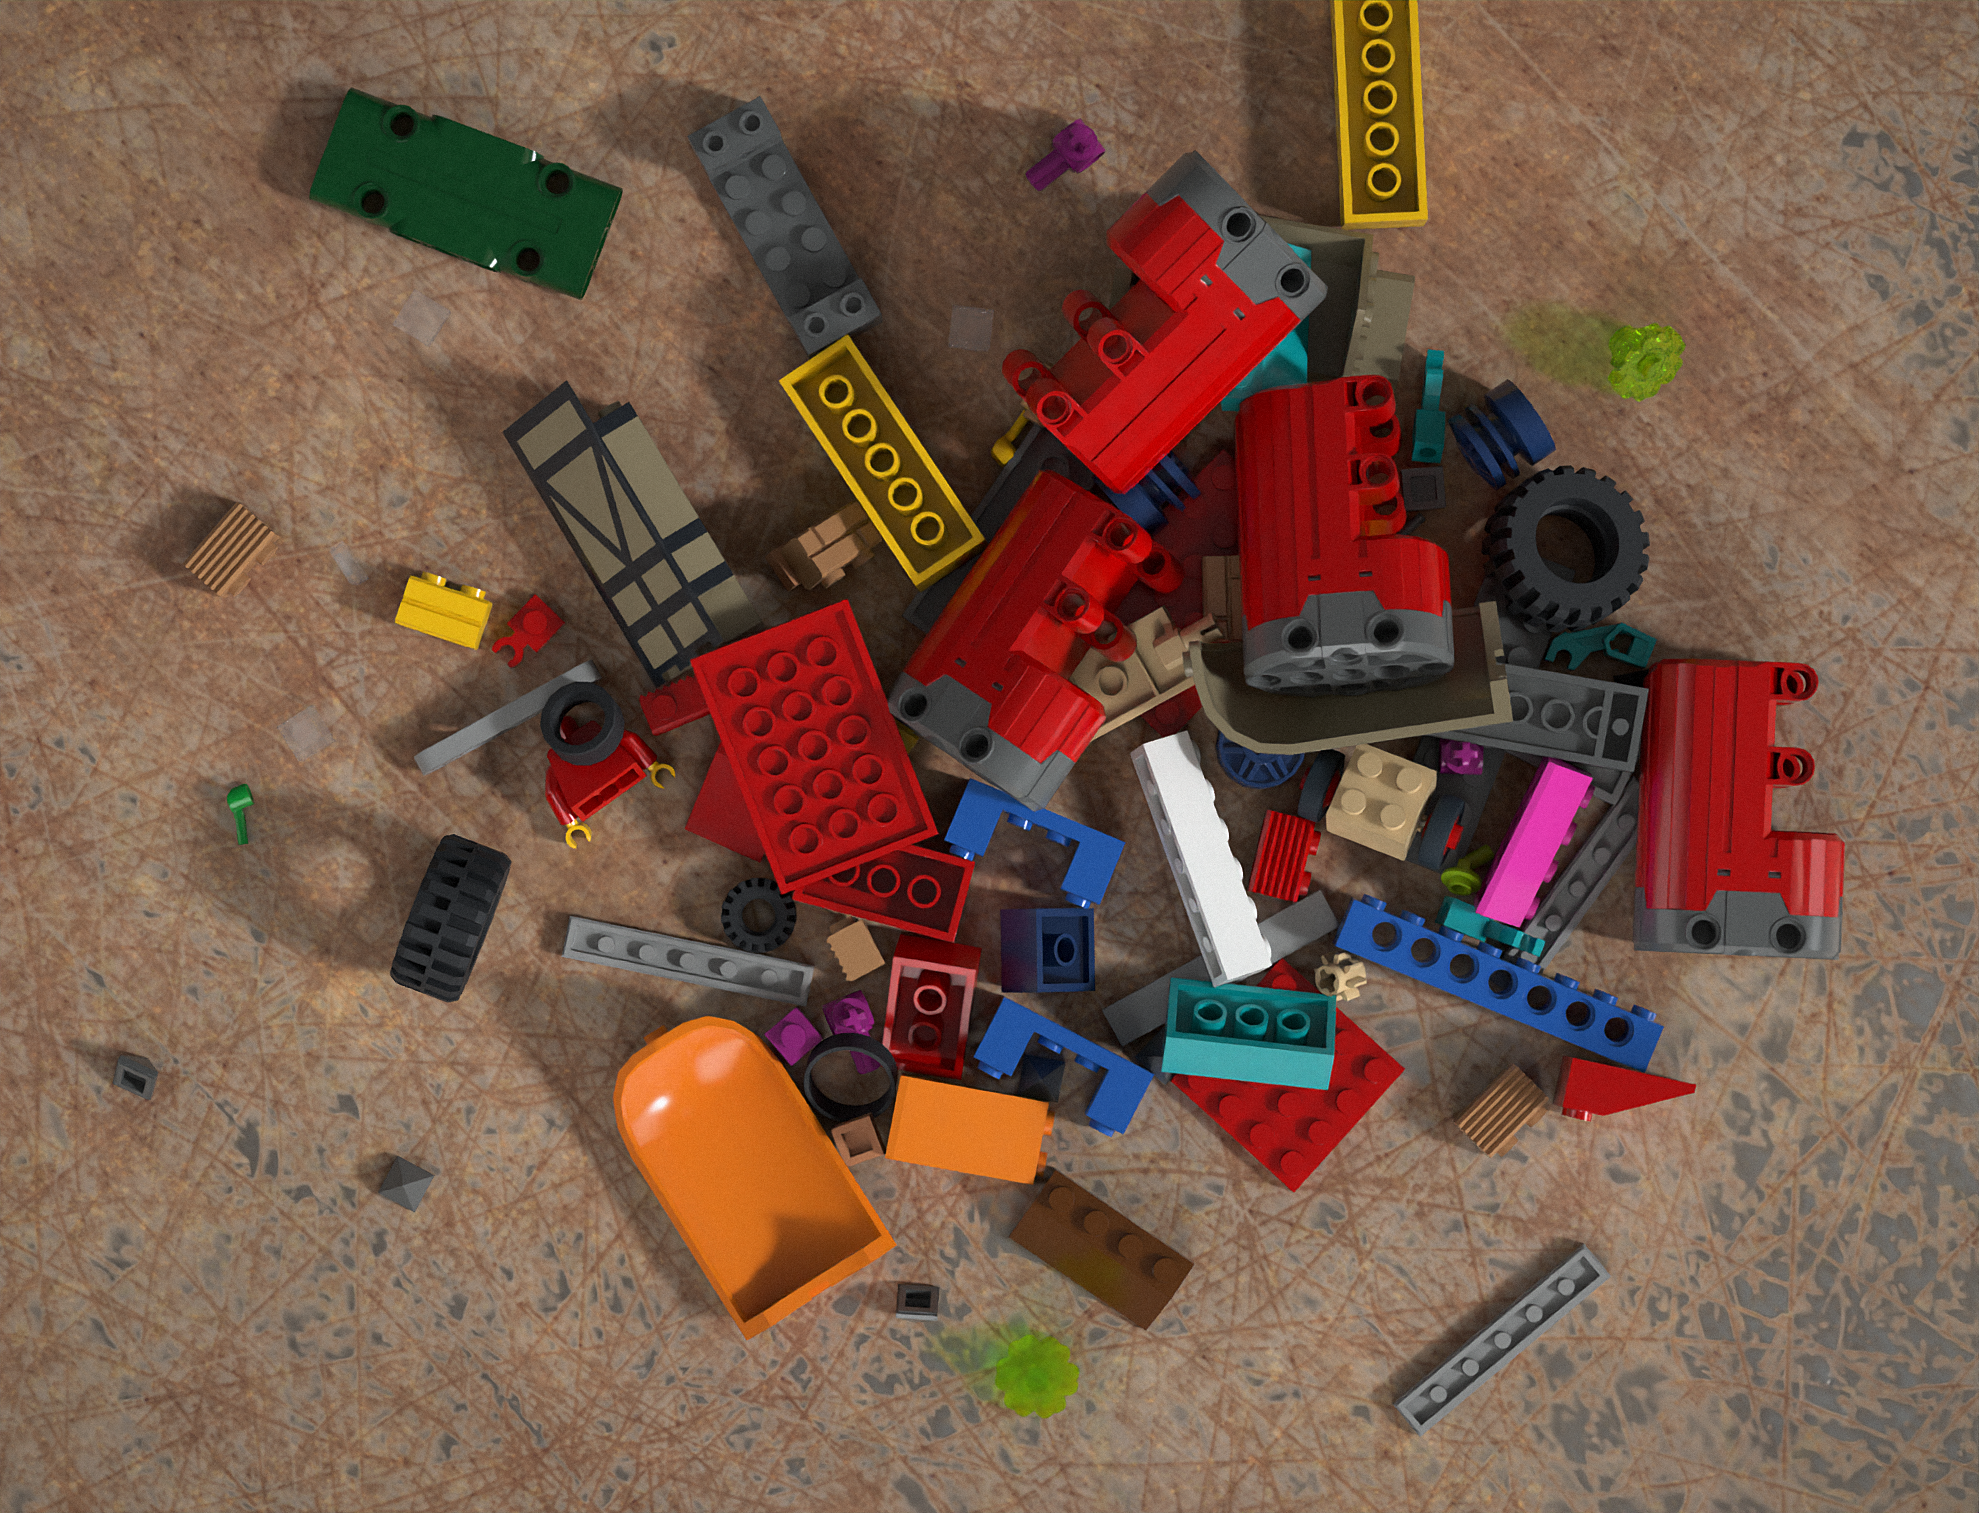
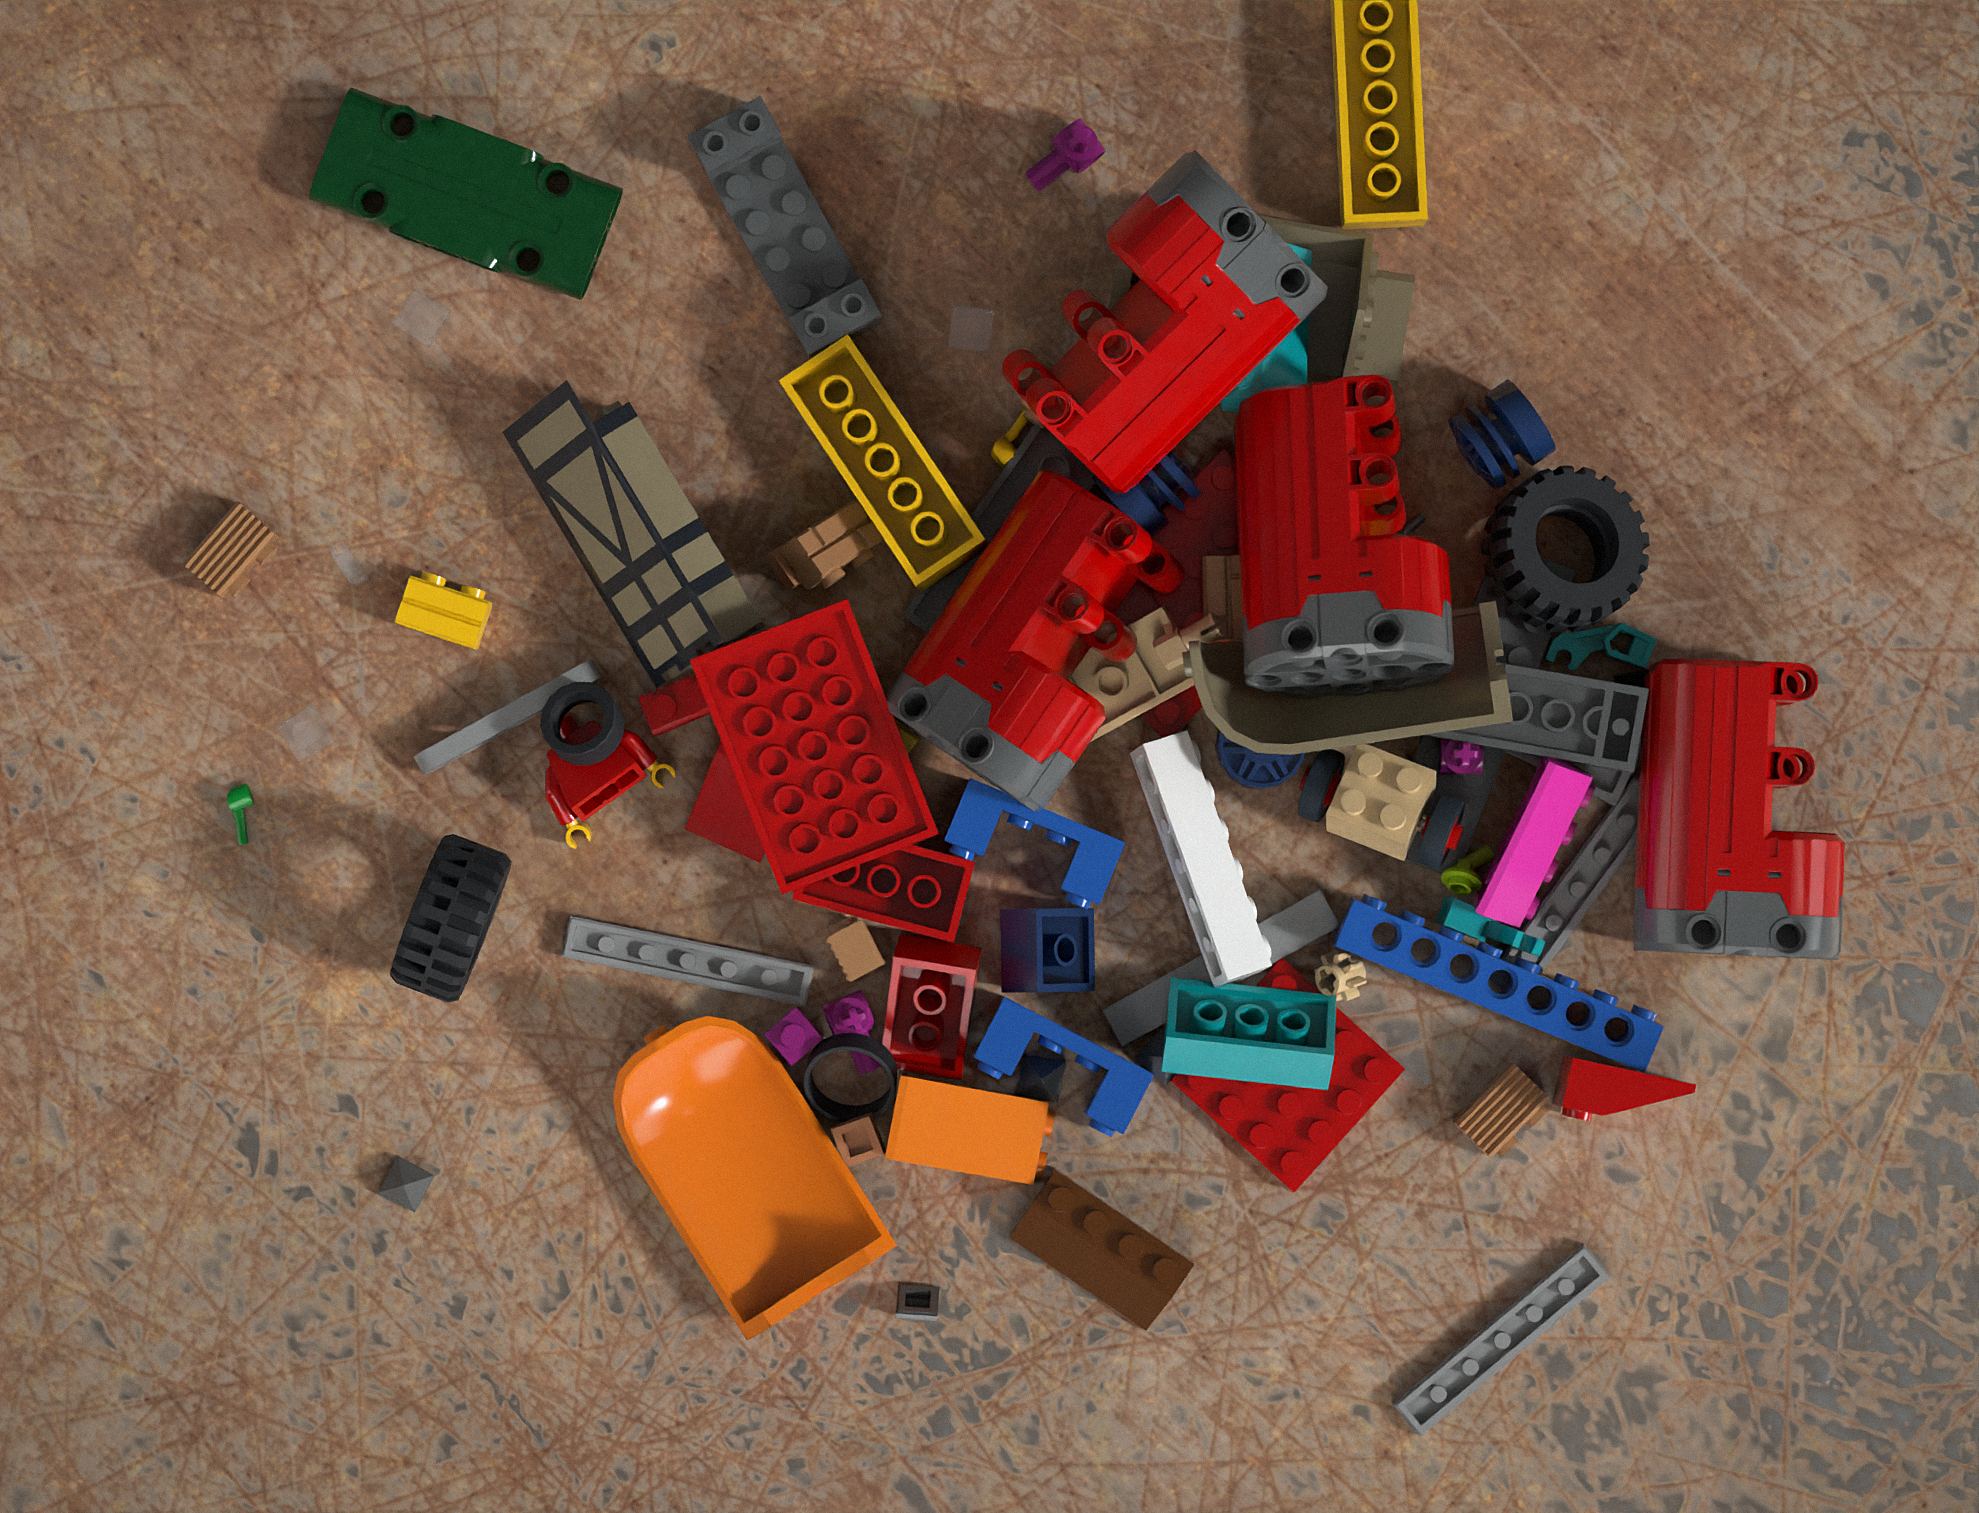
(136, 1075): dark grey slope -> none
(533, 626): red plate -> none
(733, 915): black tyre -> none
(1036, 1376): clear neon green plant -> none
(1283, 856): red brick -> none
(1423, 488): dark grey plate -> none
(1429, 422): teal piece -> none
(1644, 359): clear neon green plant -> none

